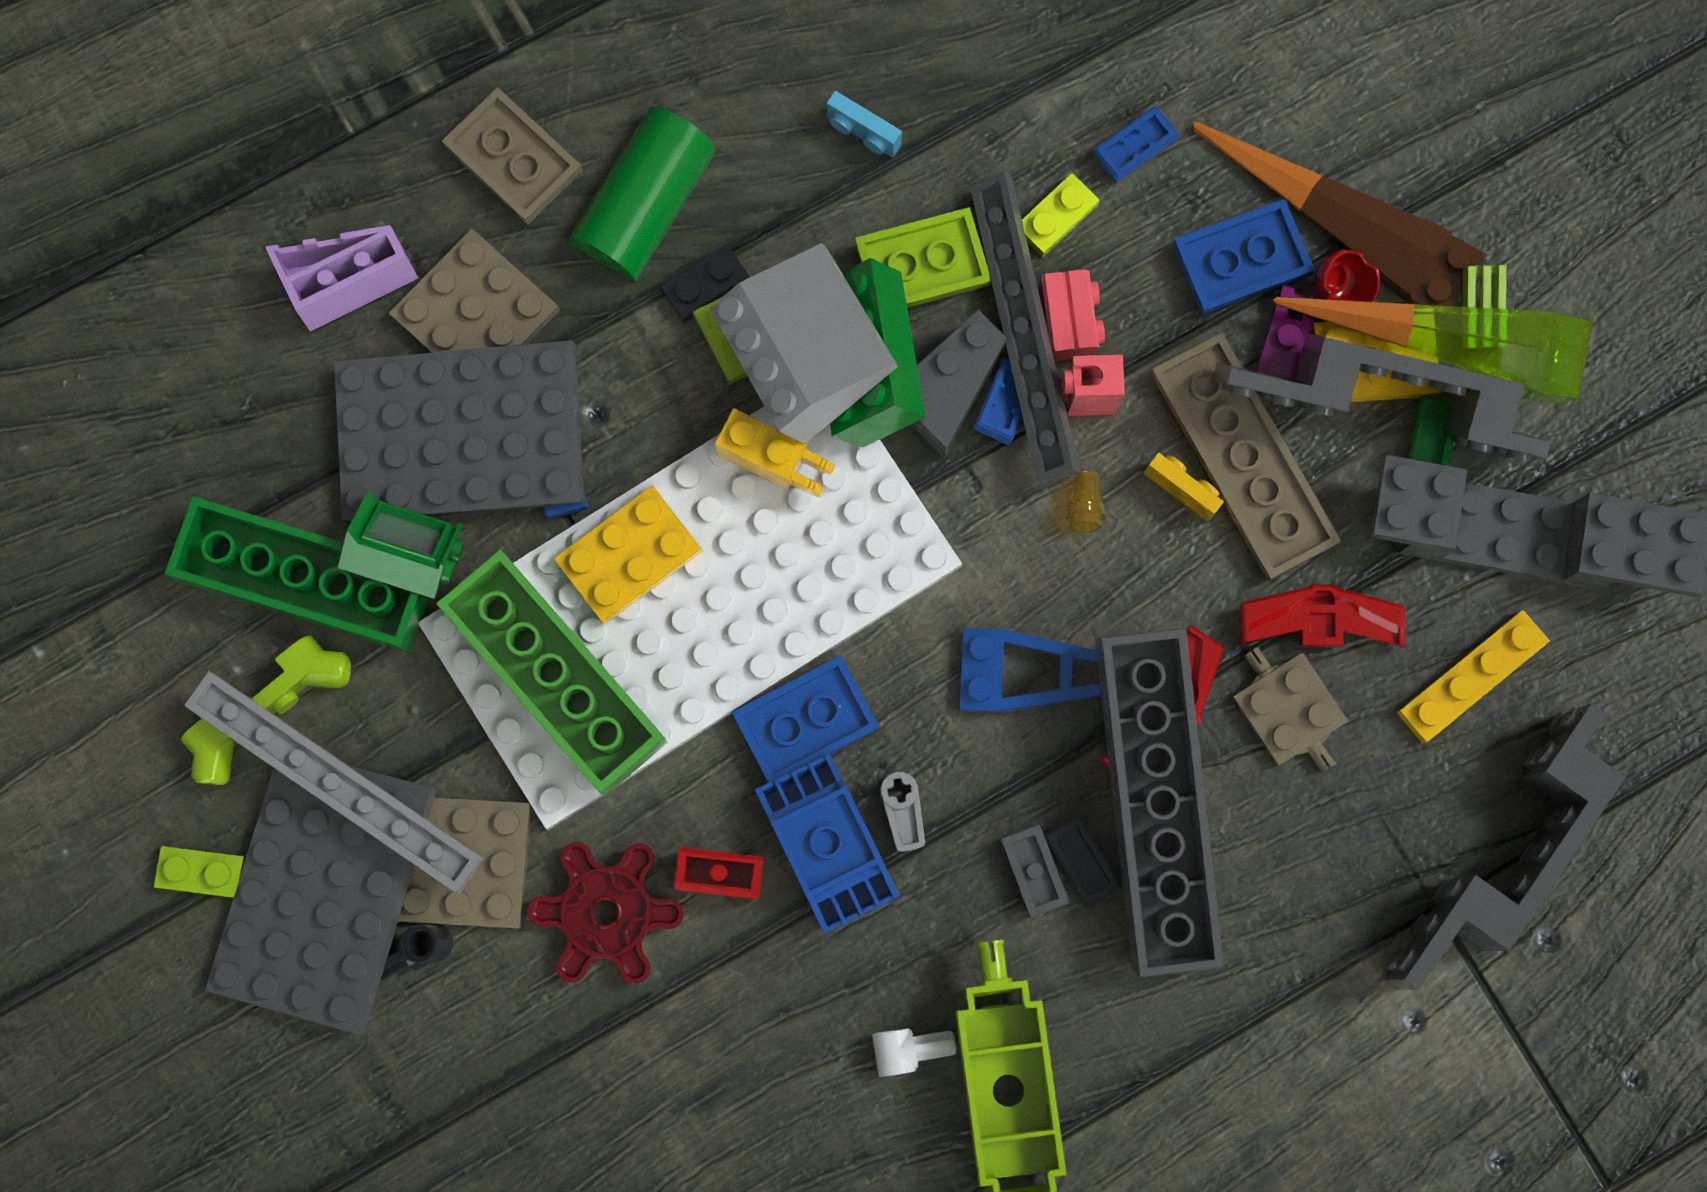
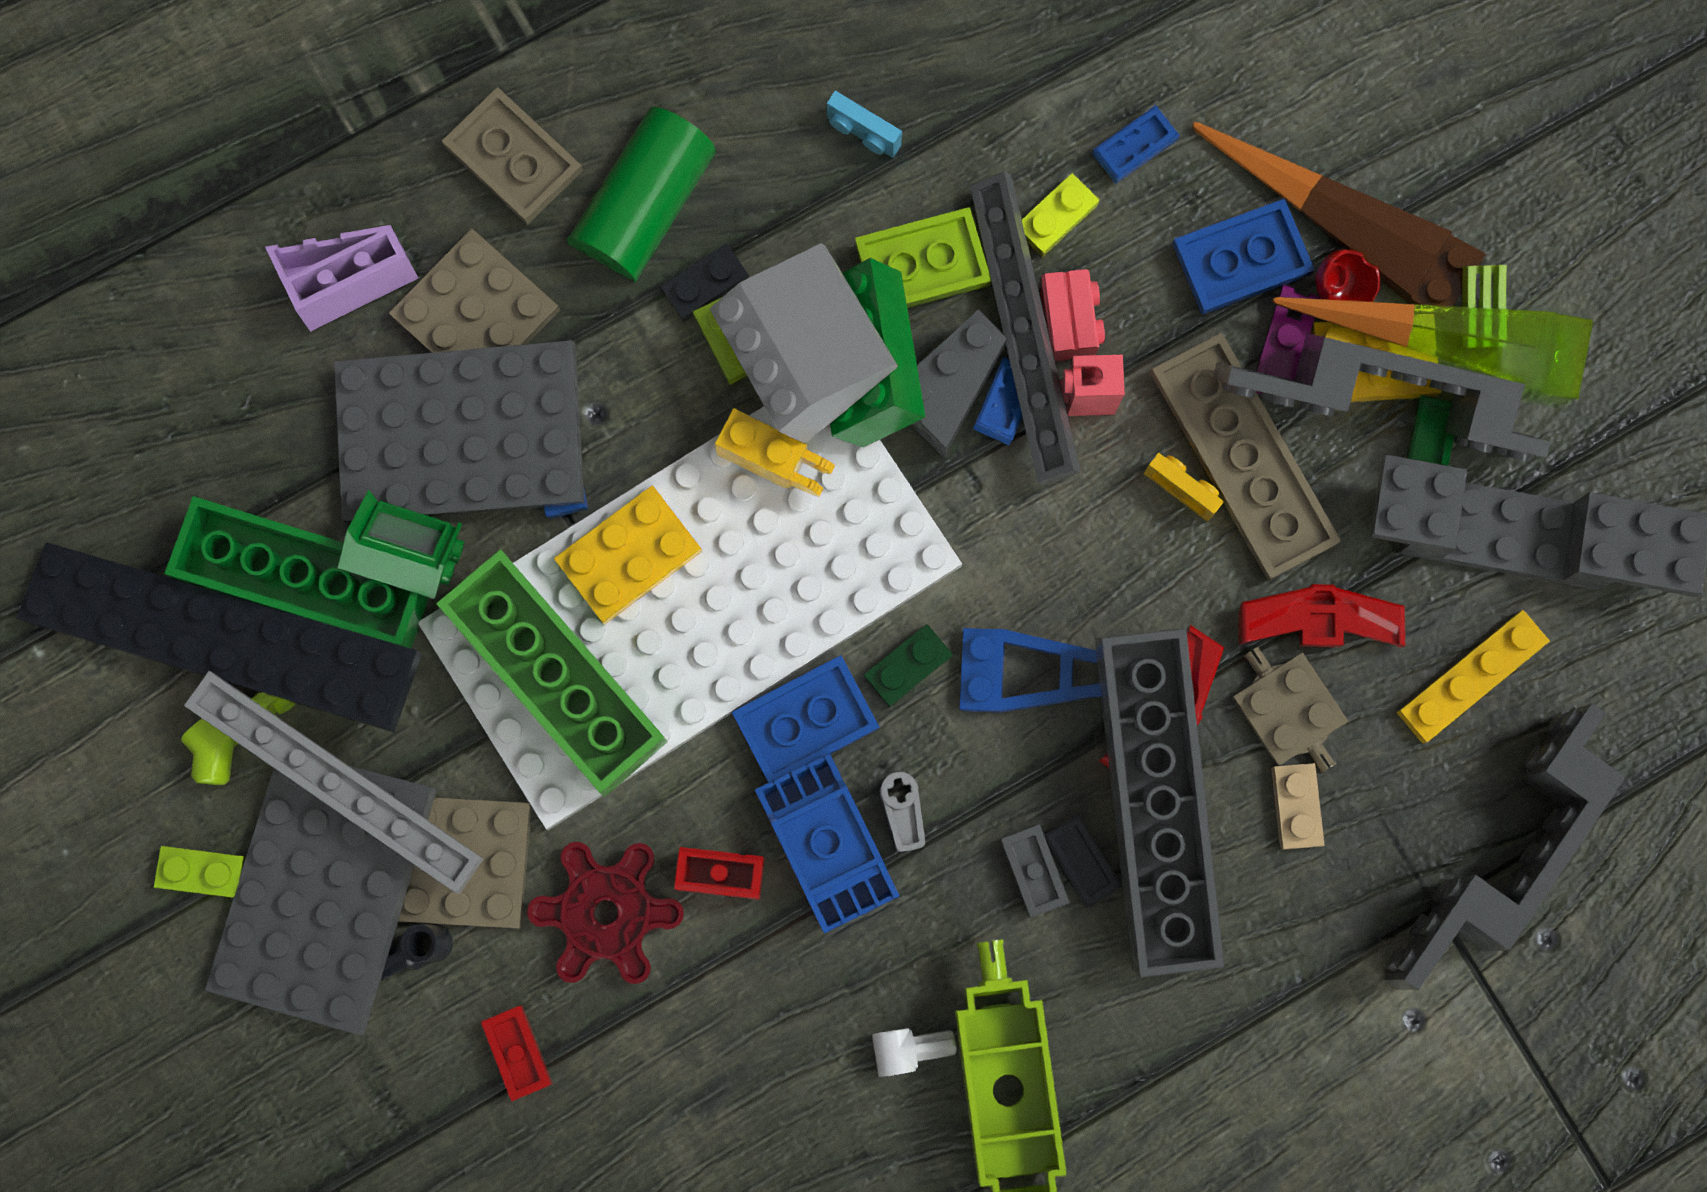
(222, 635): none -> black plate
(516, 1053): none -> red plate
(908, 665): none -> dark green plate
(1086, 503): clear yellow cone -> none
(1297, 806): none -> tan plate

